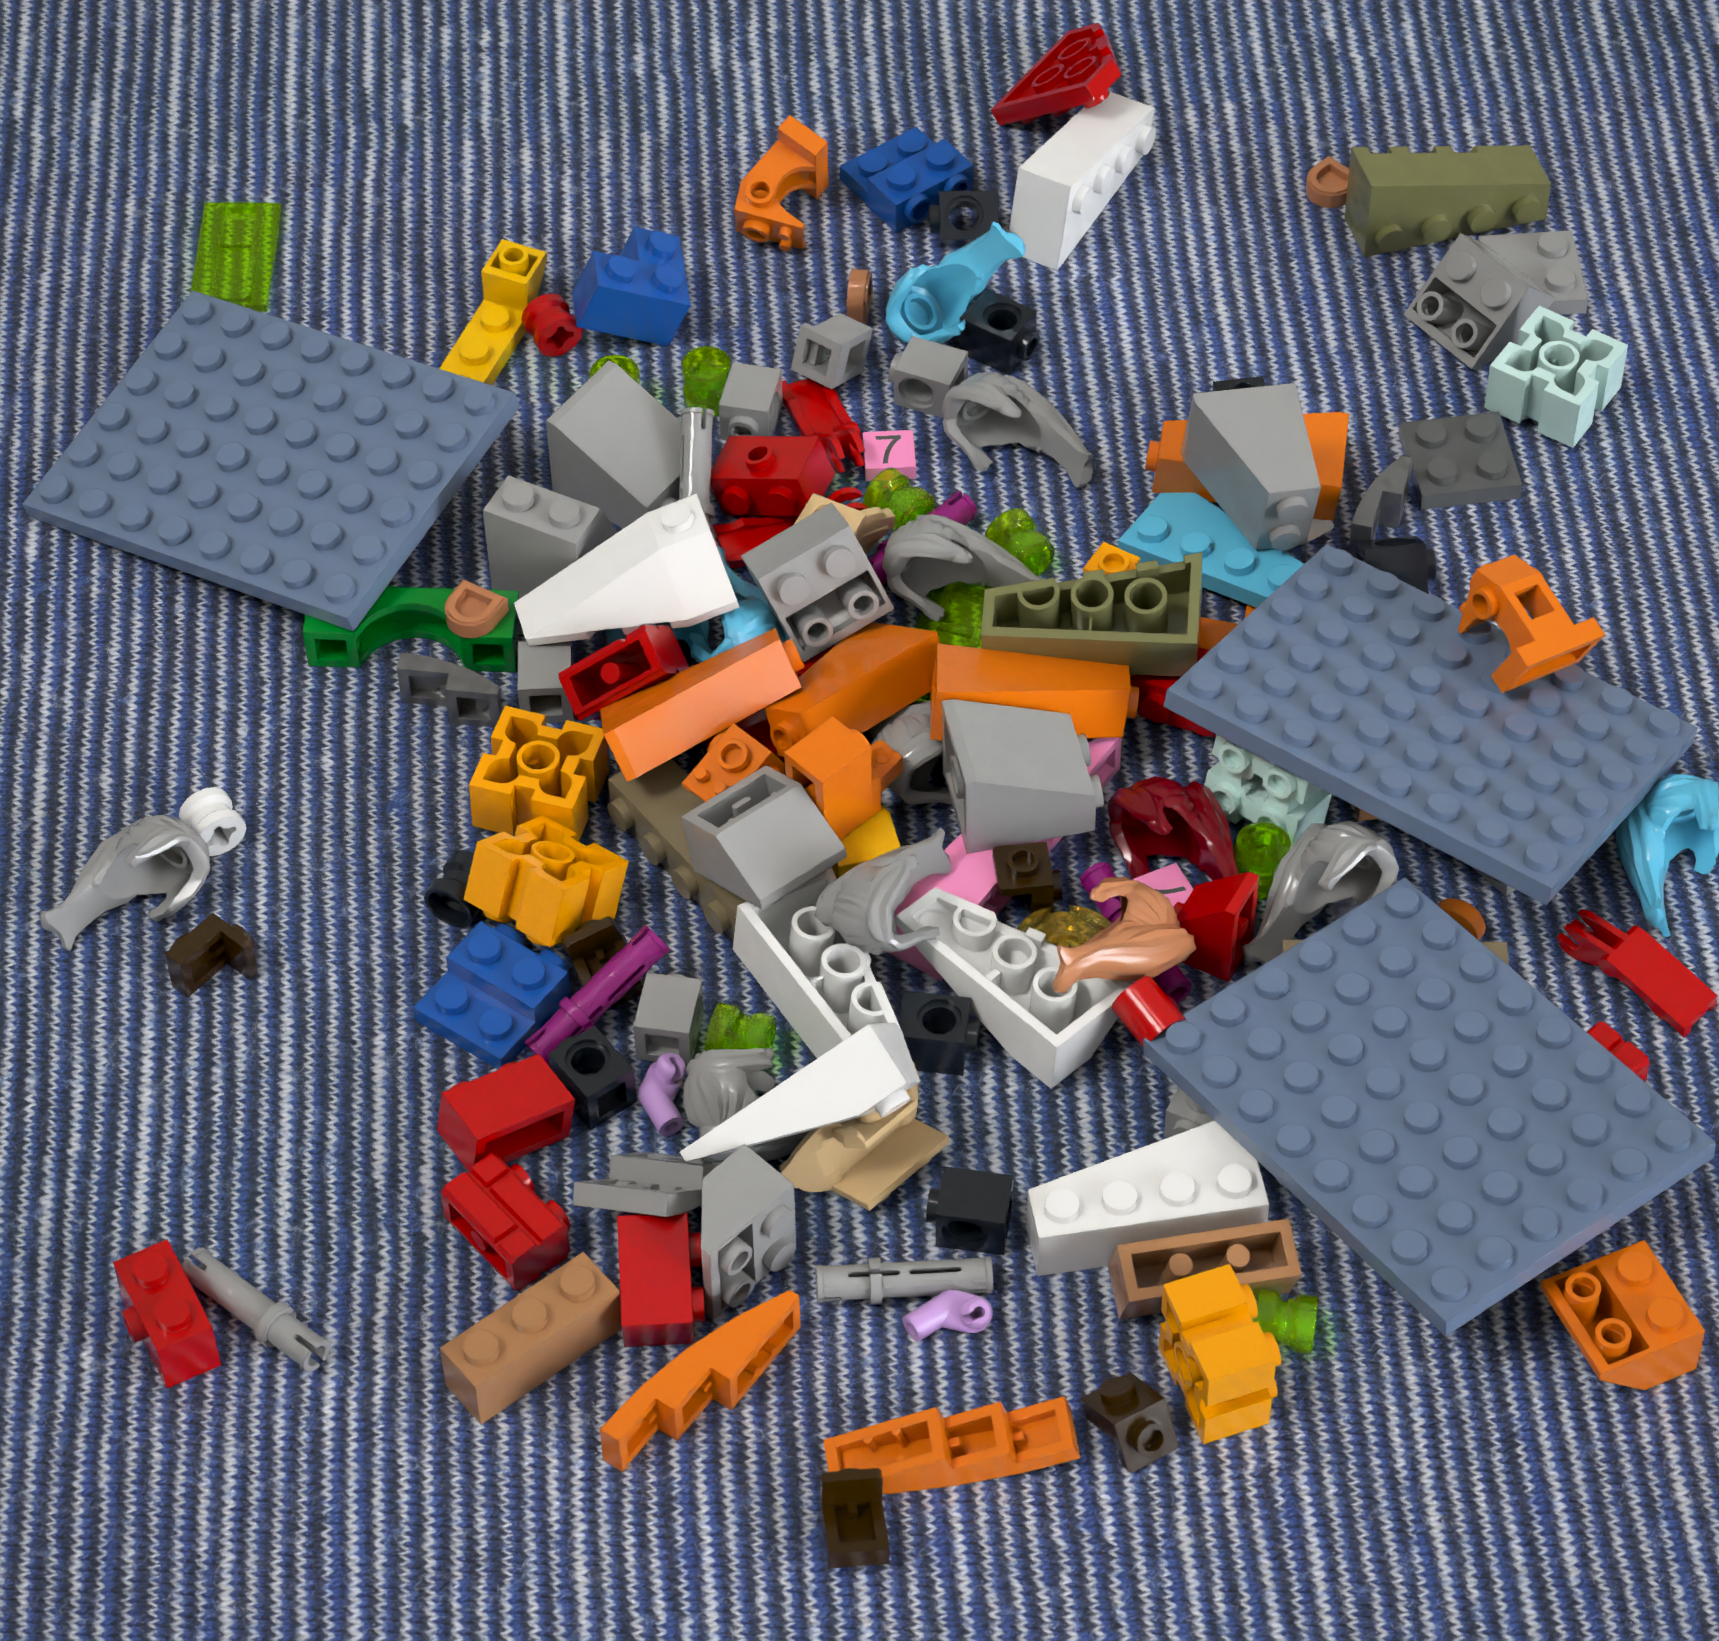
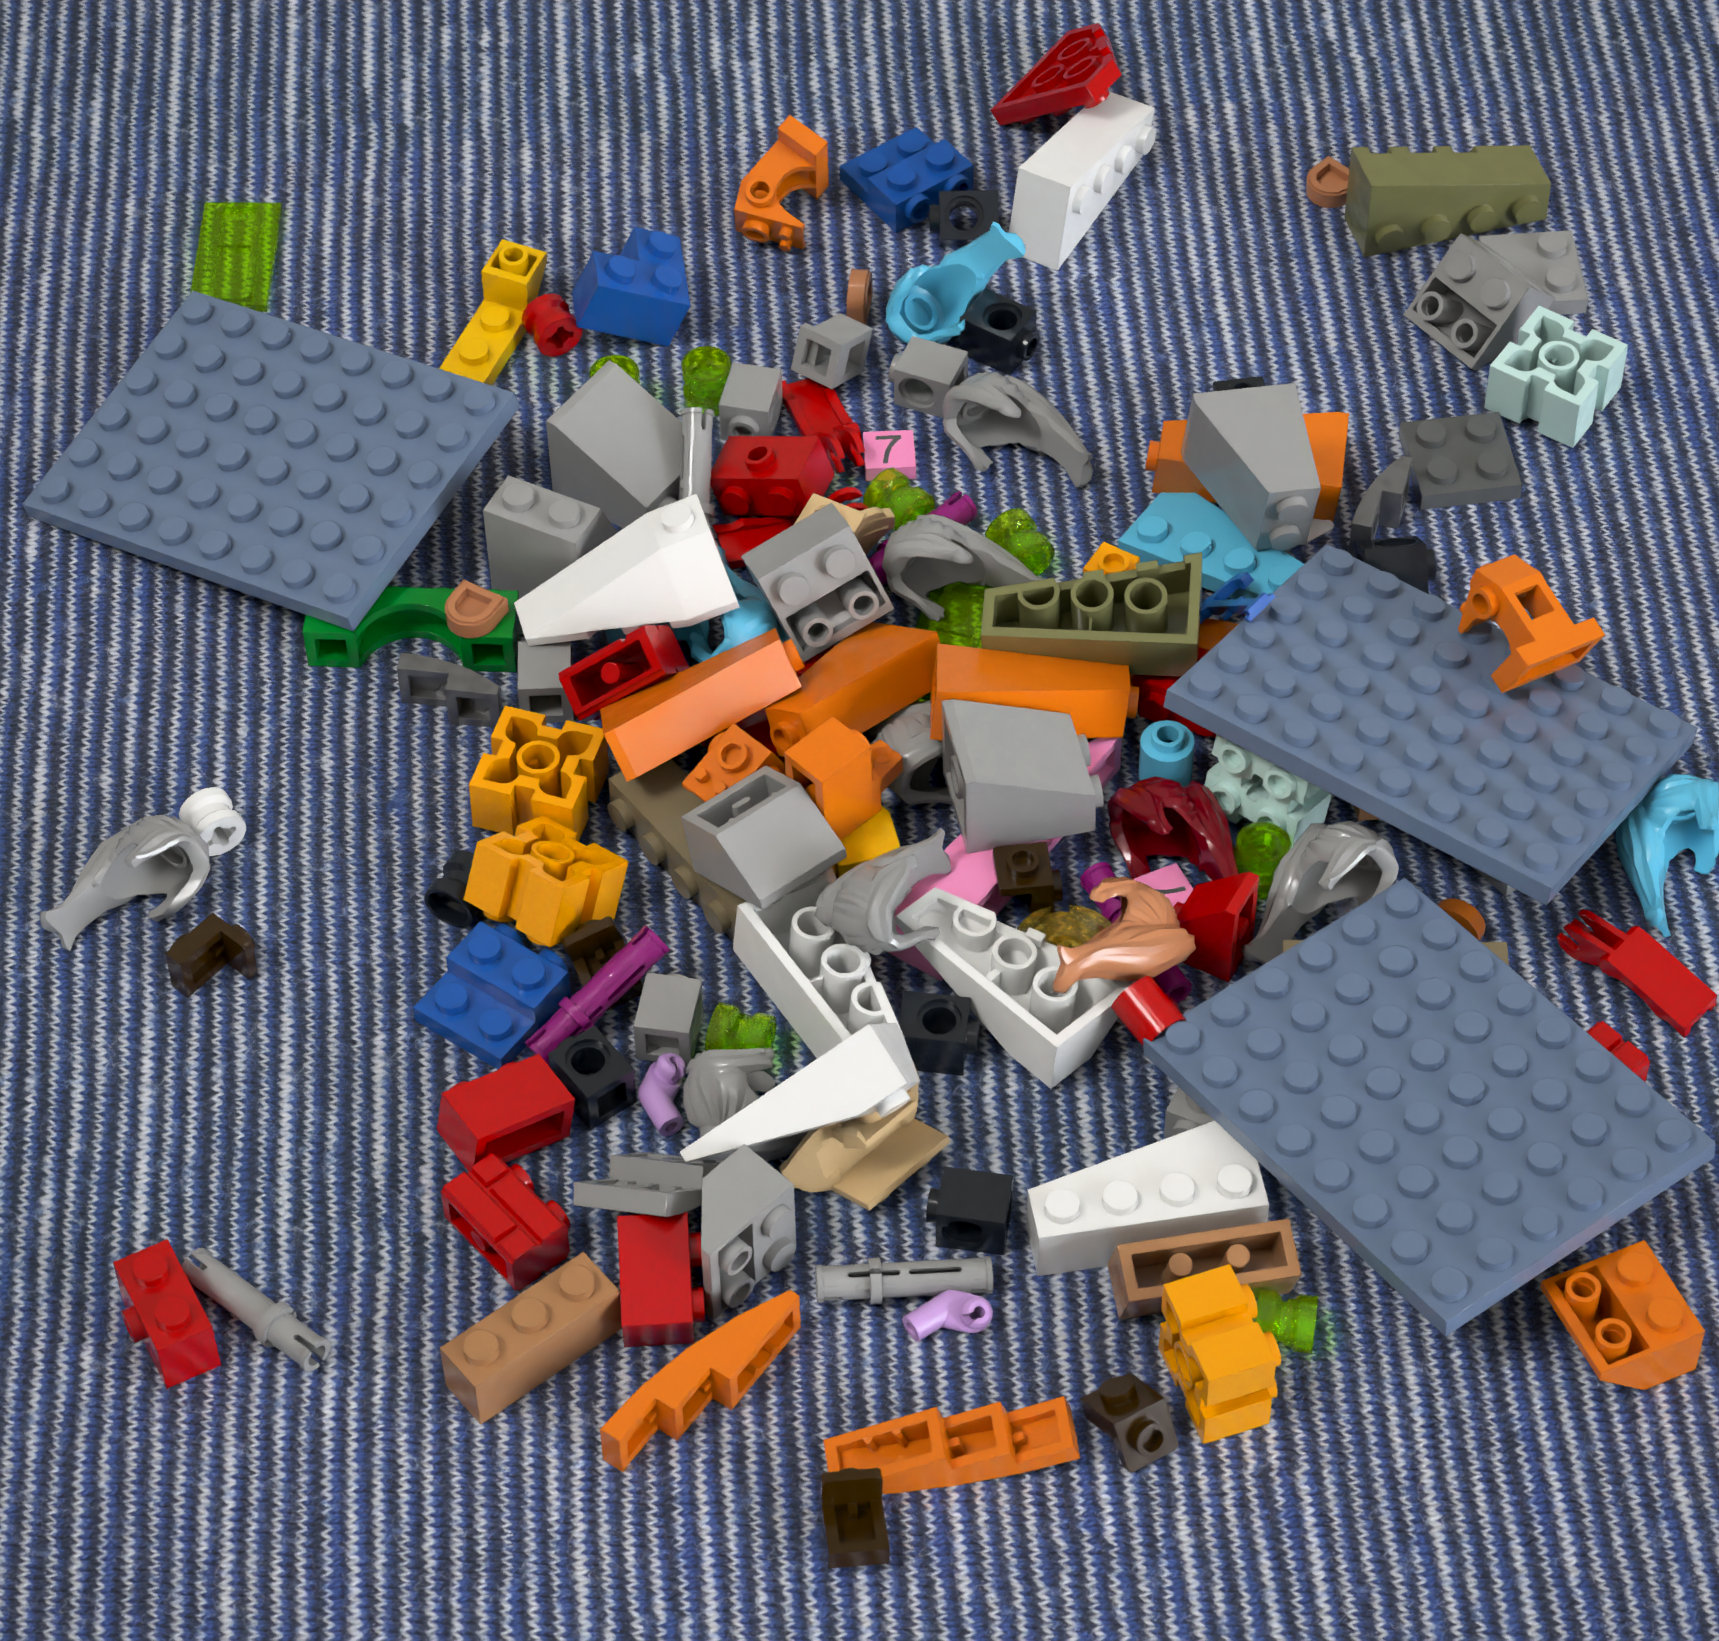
(1167, 752): none -> medium azure brick
(1225, 608): none -> blue piece

